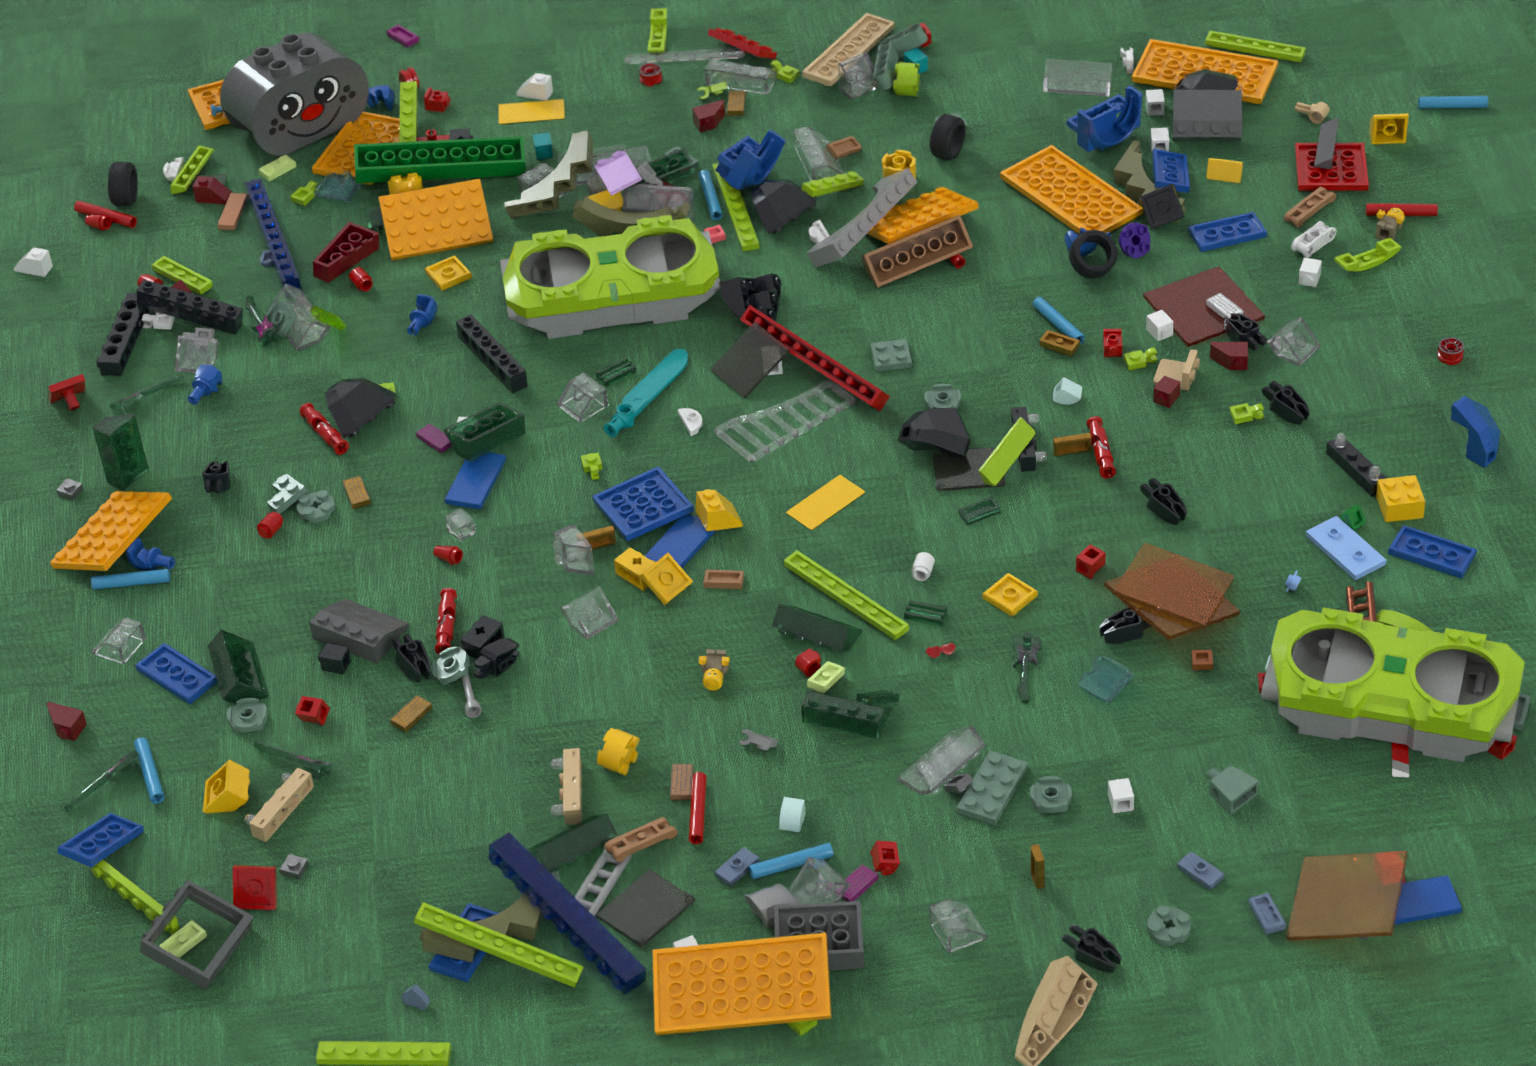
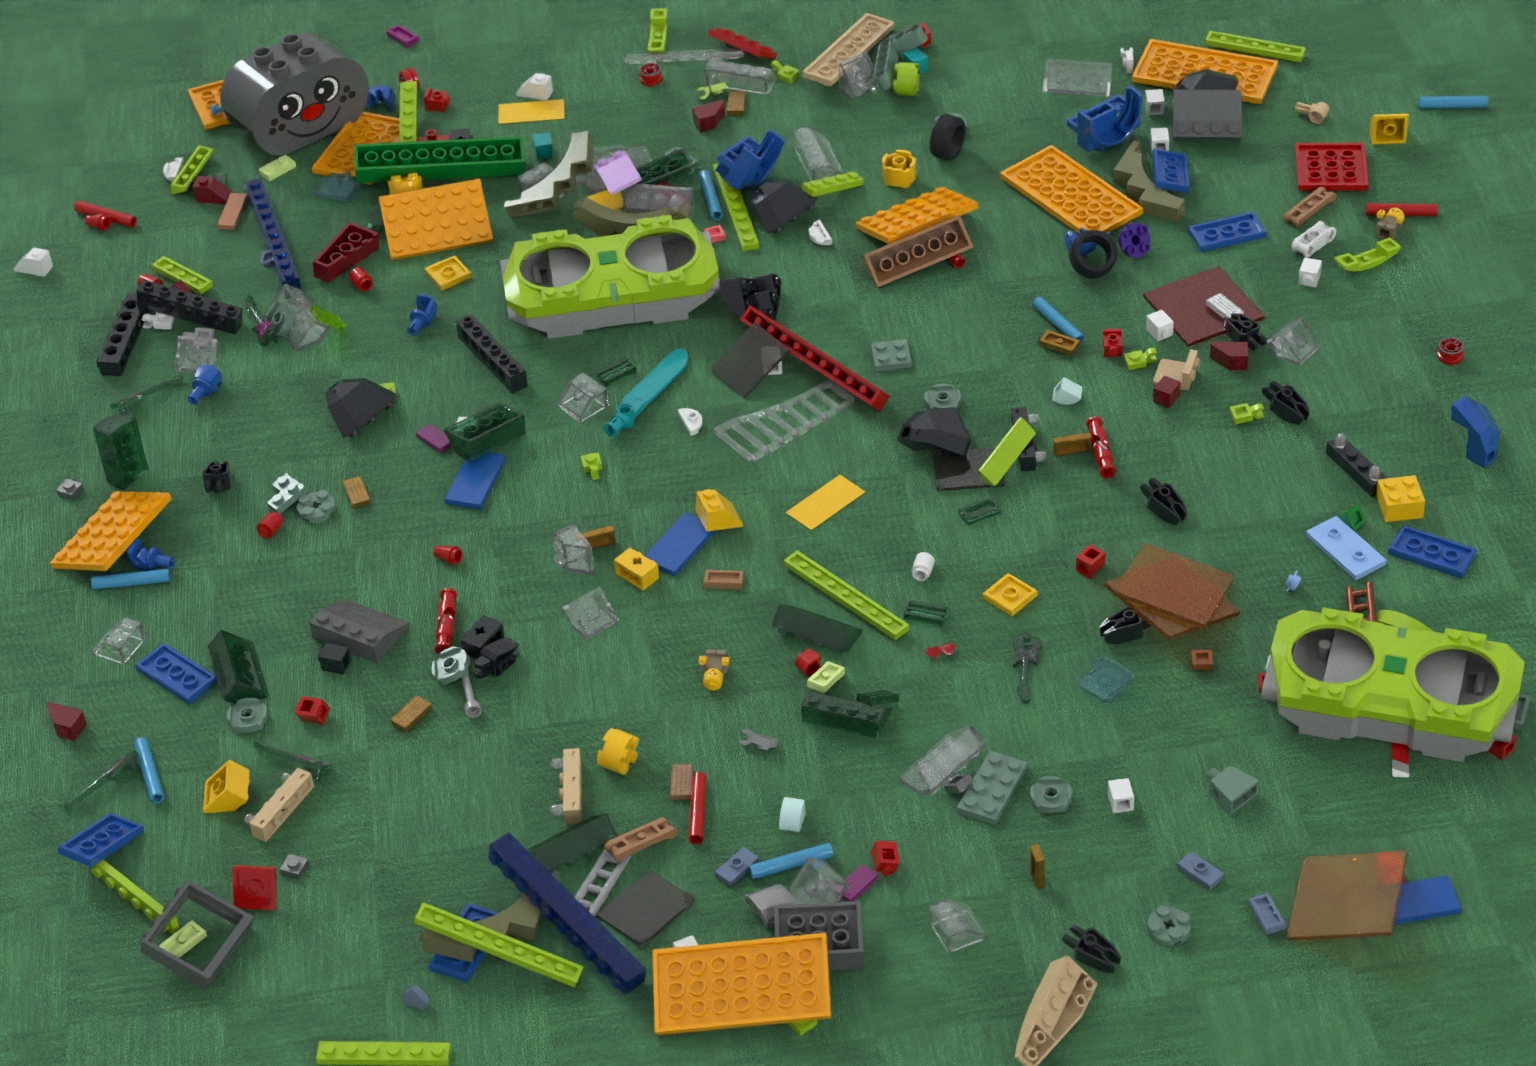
(67, 390): red tile -> none
(122, 183): black tyre -> none
(304, 195): lime plate -> none
(323, 428): red piece -> none
(412, 658): black hinge -> none
(460, 524): clear brick -> none
(643, 503): blue plate -> none
(648, 174): light grey plate -> none
(666, 578): yellow plate -> none
(843, 147): medium nougat tile -> none
(888, 193): light grey arch -> none
(1162, 206): black plate -> none
(1224, 170): yellow slope -> none
(1326, 144): dark grey slope -> none

